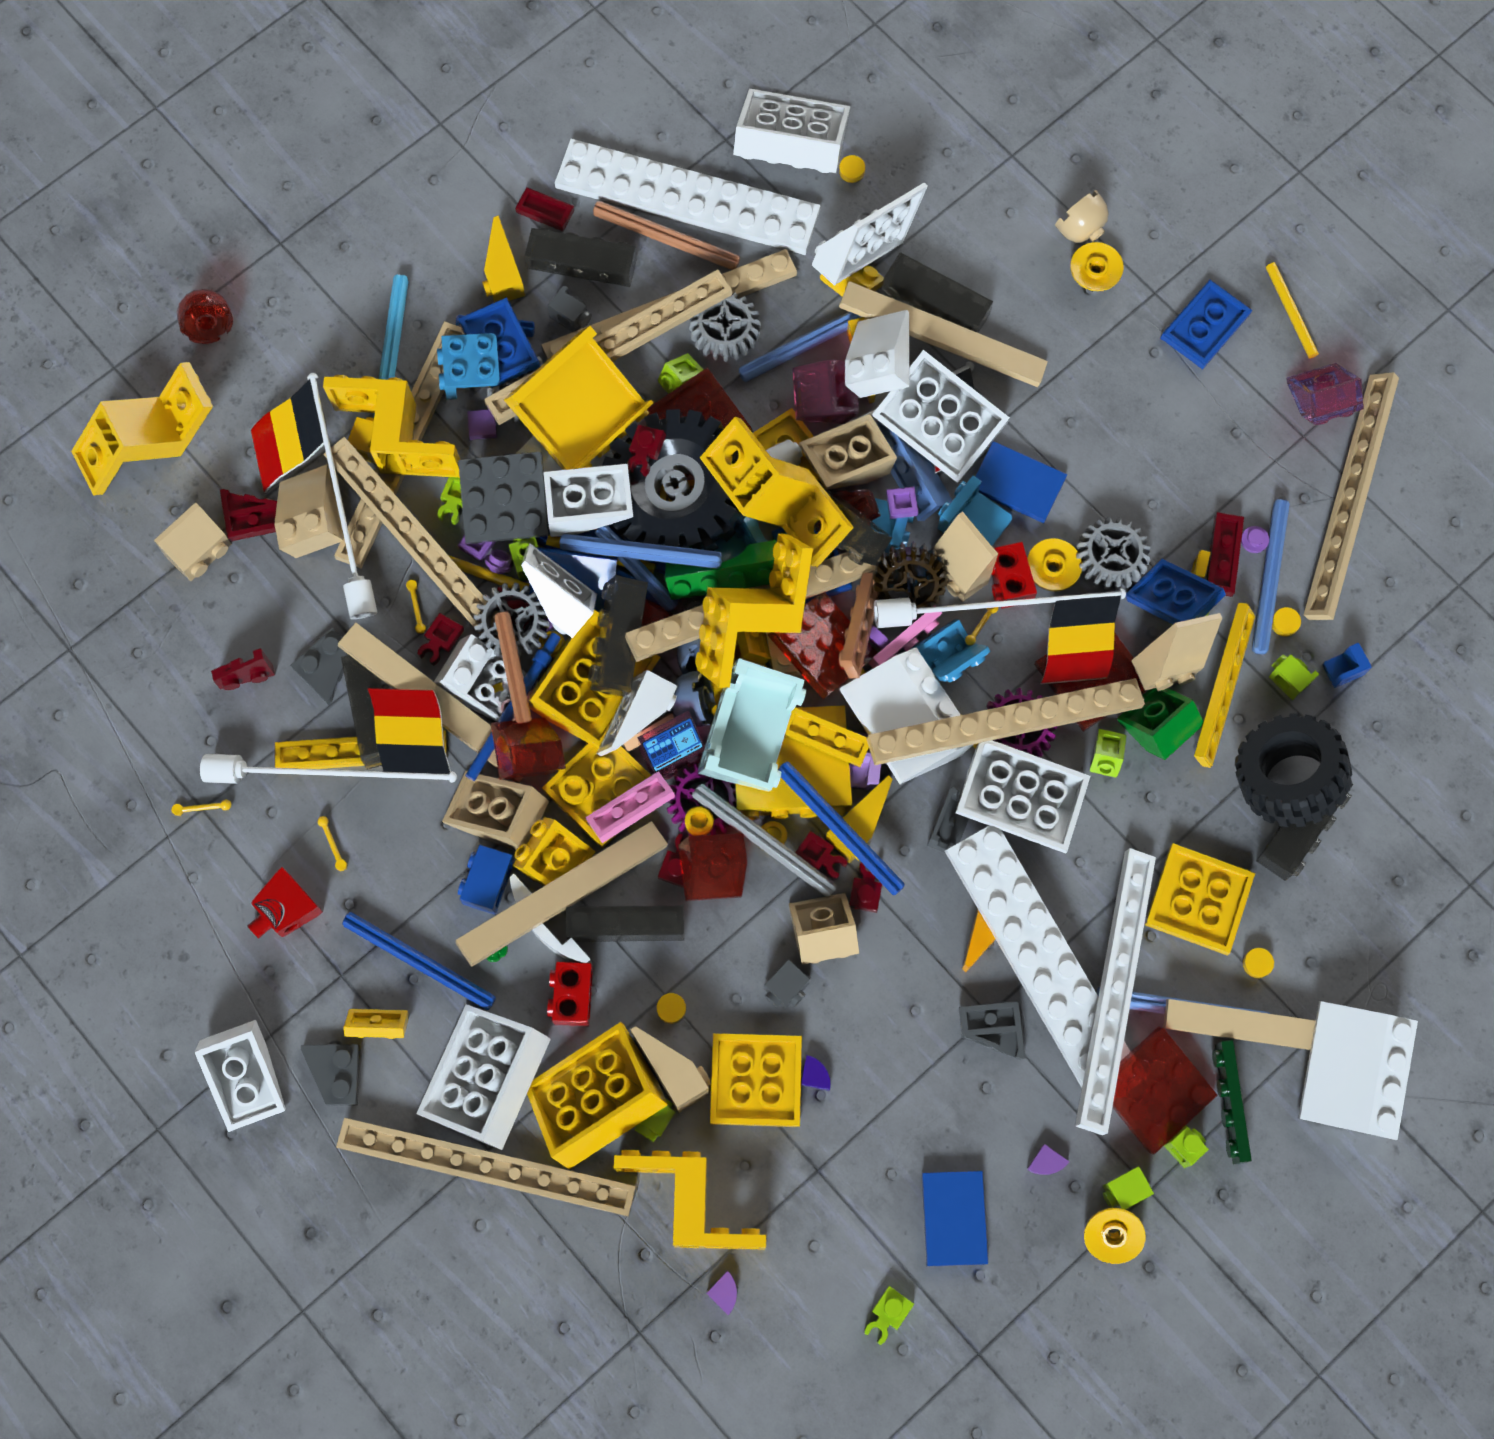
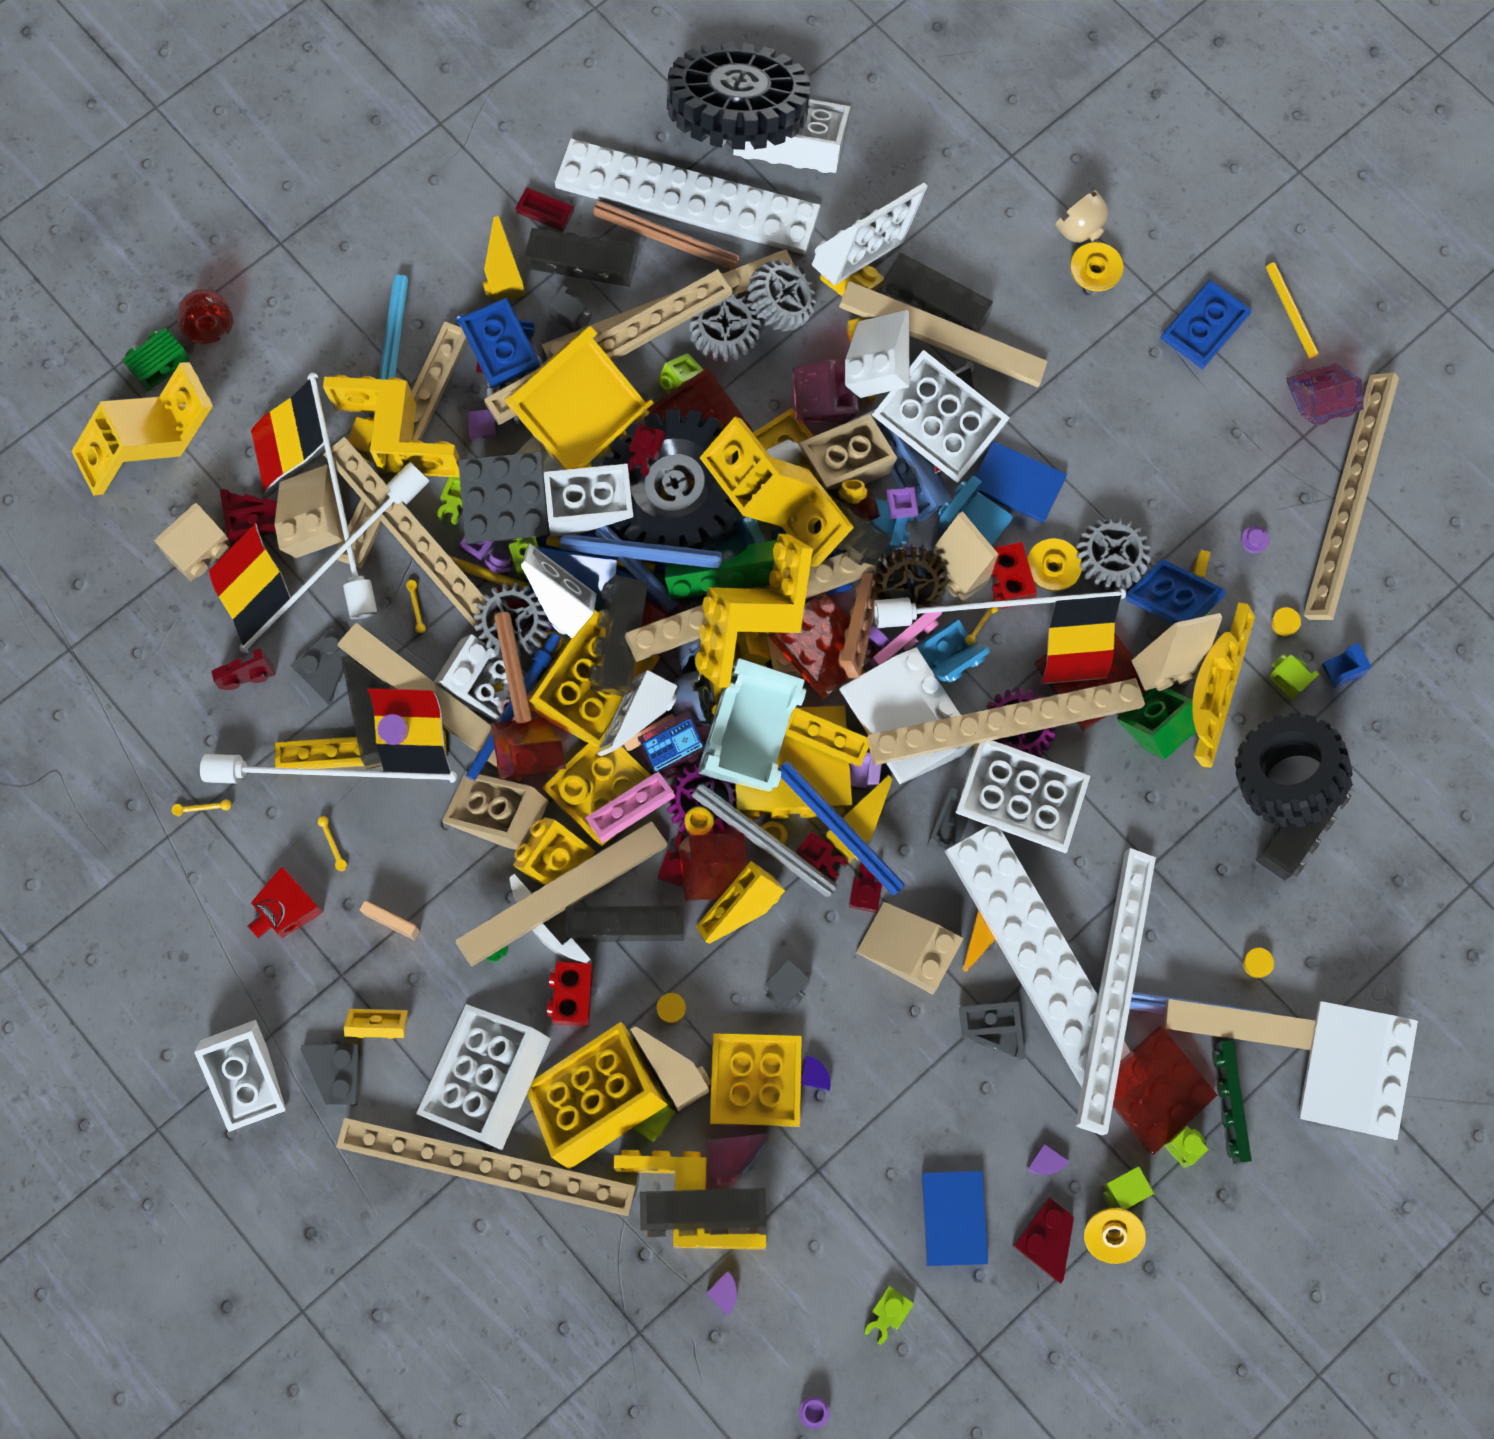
(155, 358): none -> green brick
(253, 584): none -> flag
(390, 920): none -> light nougat tile
(392, 729): none -> medium lavender tile
(419, 961): blue axle -> none
(441, 635): dark red plate -> none
(468, 362): dark azure bracket -> none
(486, 879): blue brick -> none
(702, 1210): none -> clear smoke brick
(733, 1156): none -> clear pink slope
(738, 95): none -> black wheel
(741, 903): none -> yellow slope
(792, 307): none -> light grey gear
(796, 347): medium blue axle -> none
(814, 1412): none -> medium lavender plate
(824, 928): tan slope -> none
(852, 169): yellow tile -> none
(853, 491): none -> yellow plate
(910, 947): none -> tan slope
(1048, 1239): none -> dark red wing
(1108, 753): lime bracket -> none
(1200, 899): yellow plate -> none
(1220, 657): none -> yellow slope
(1225, 551): dark red plate -> none
(1270, 577): medium blue axle -> none

